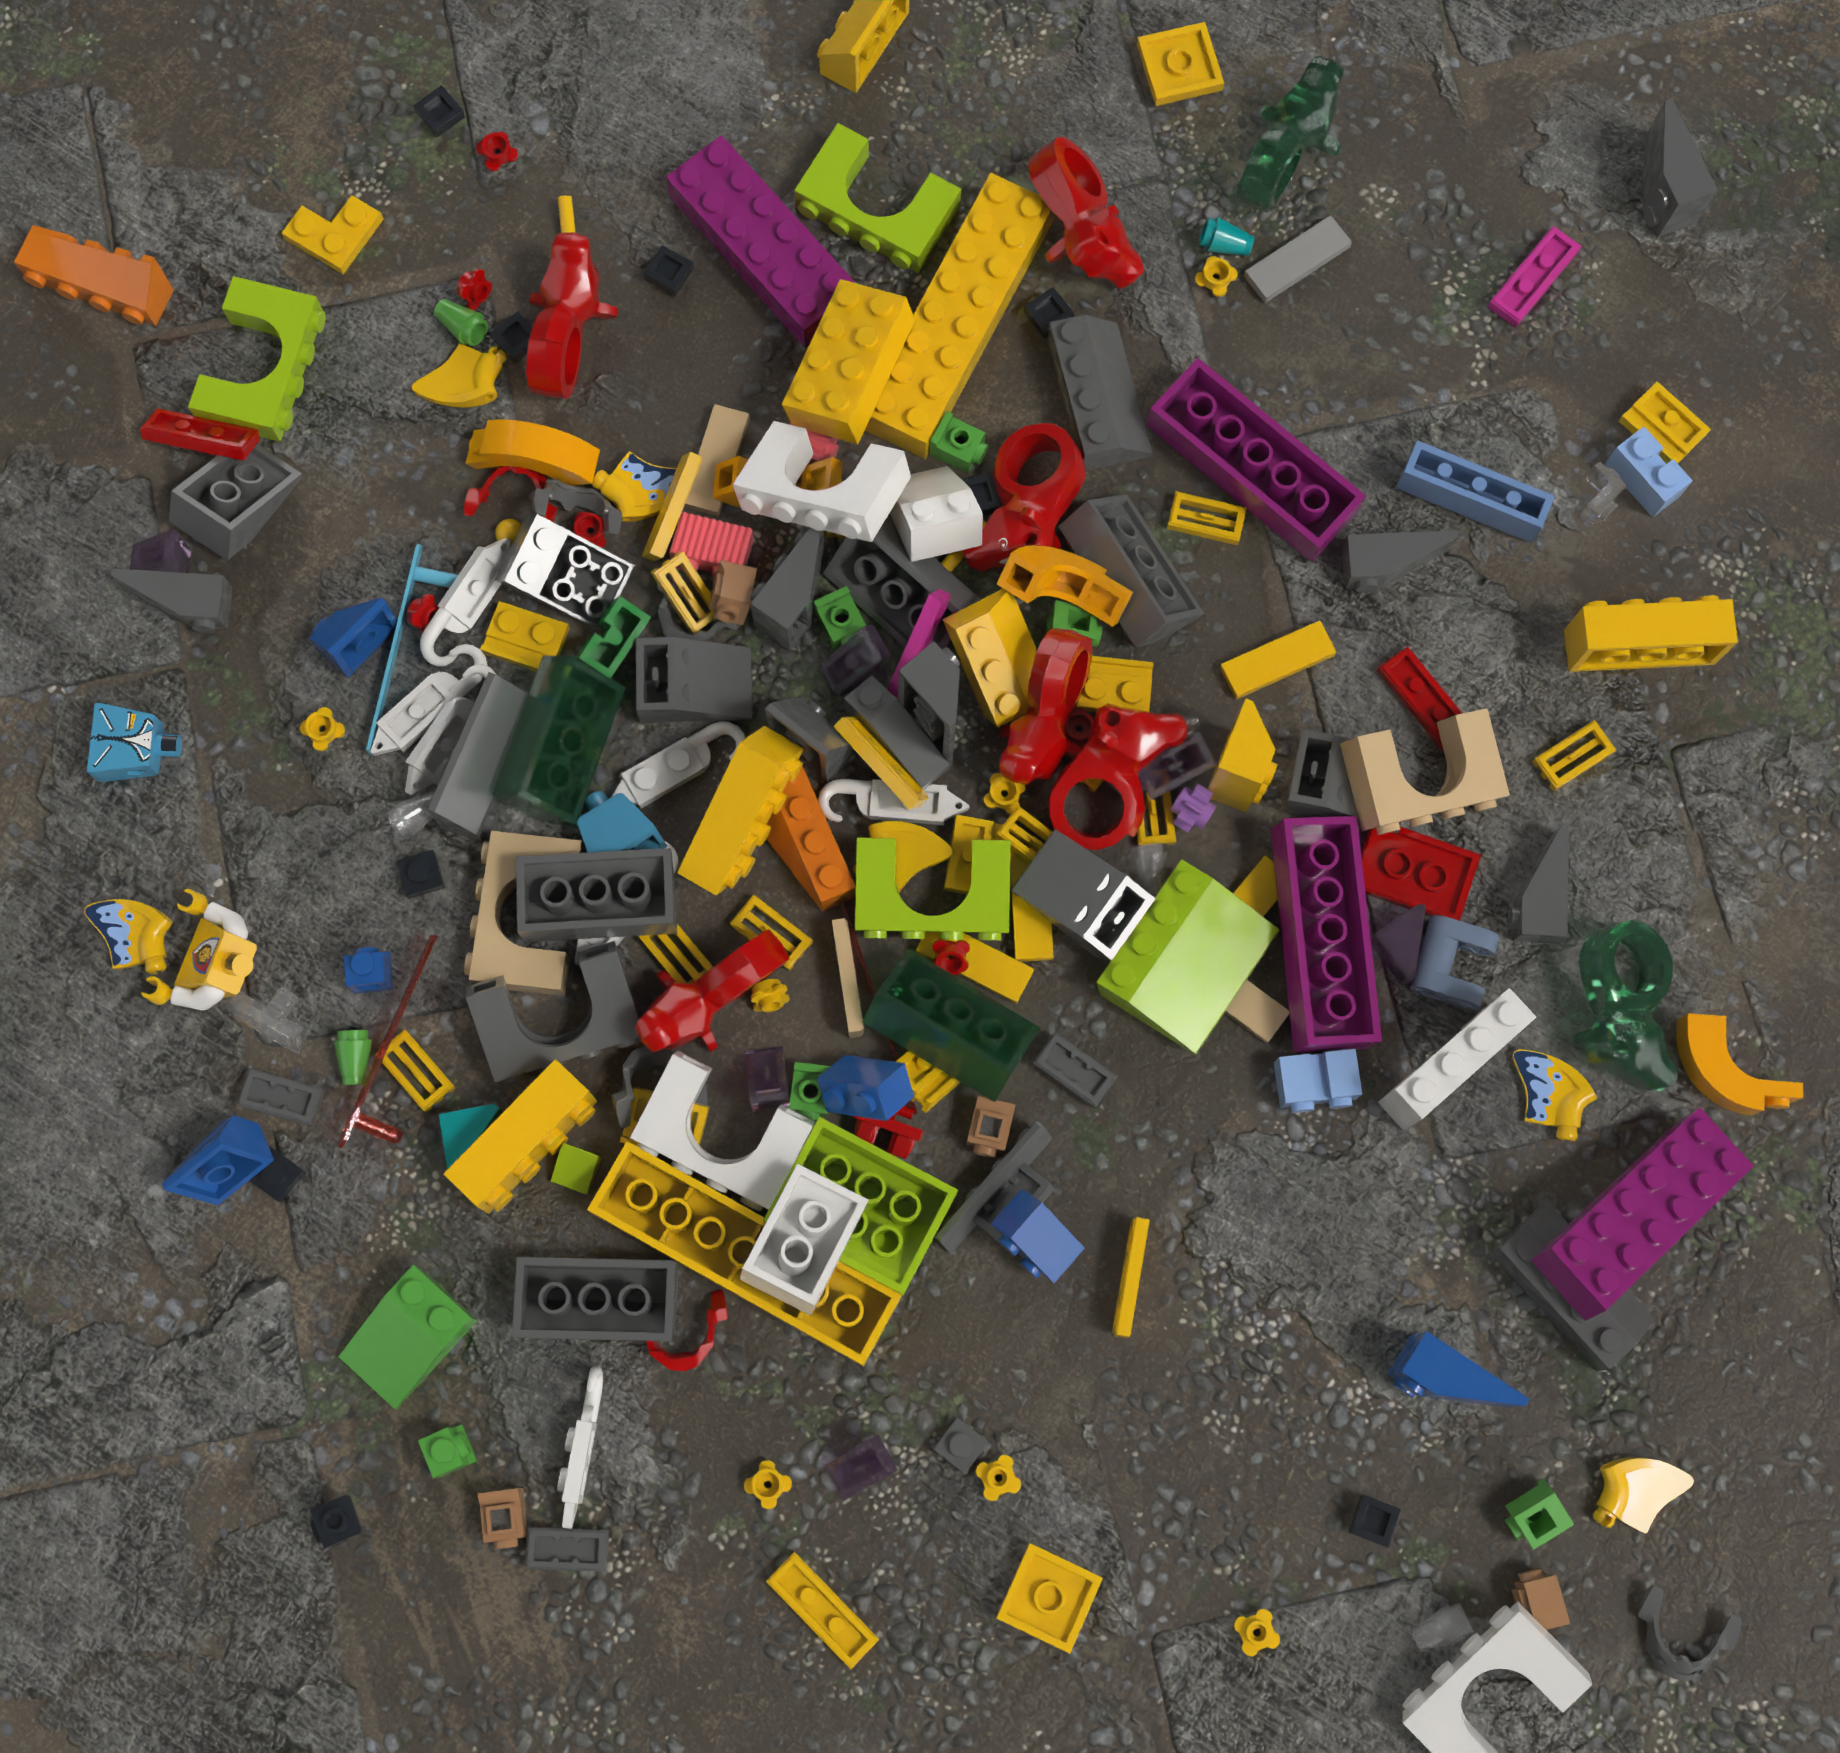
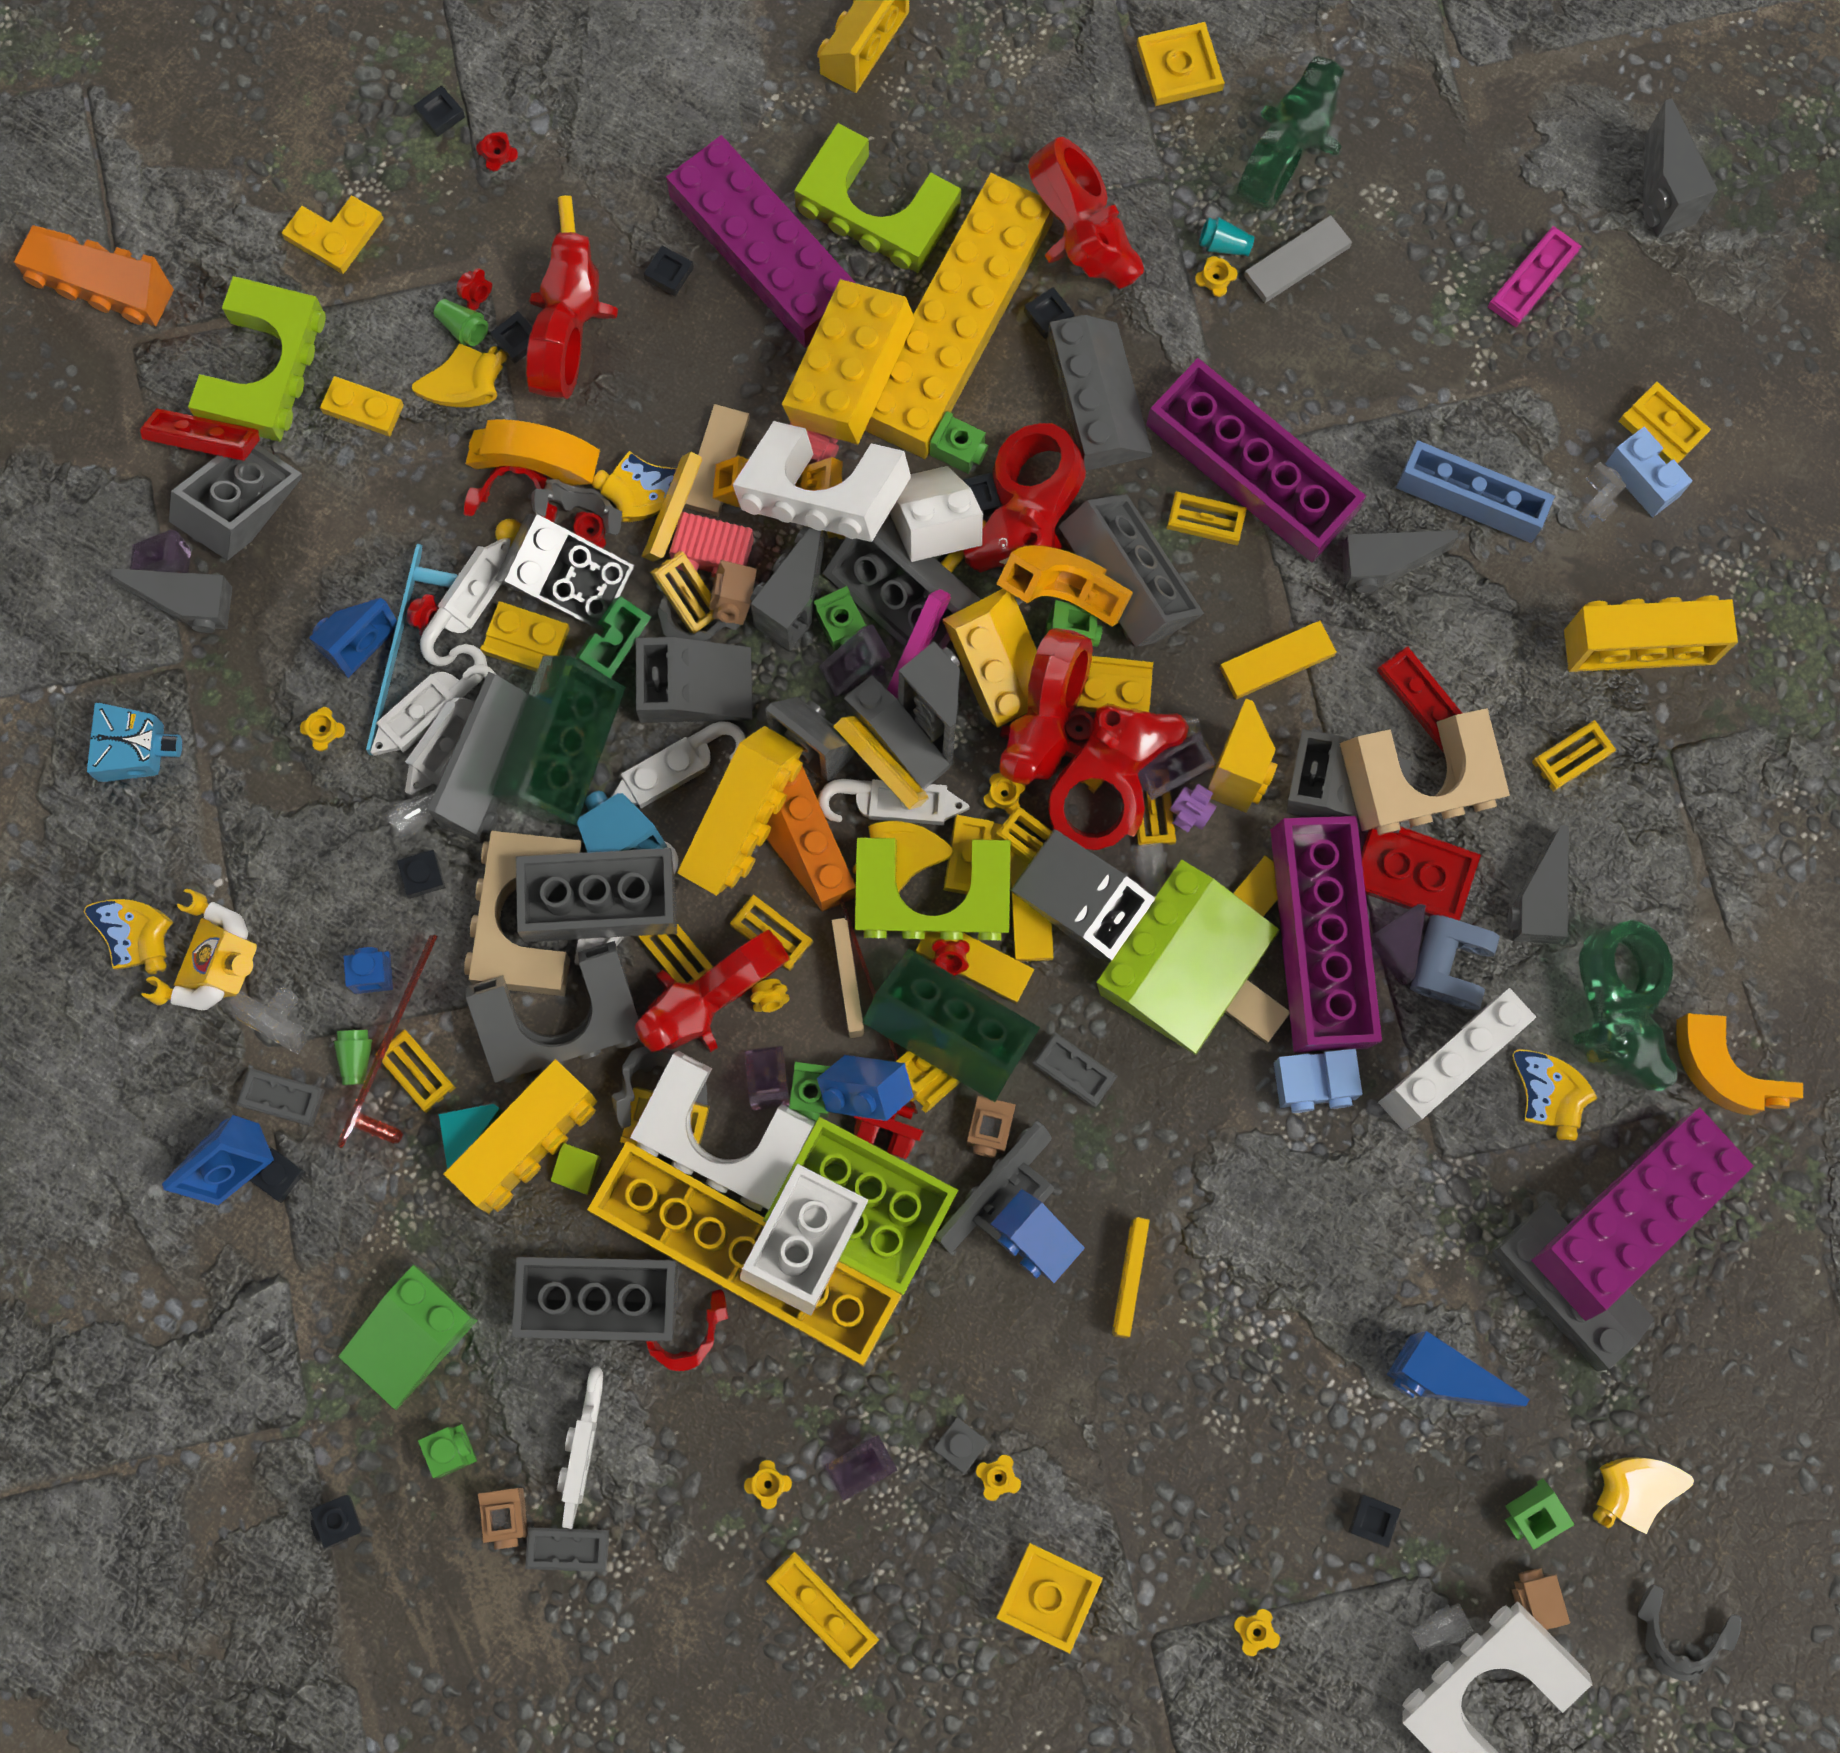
(362, 406): none -> yellow plate

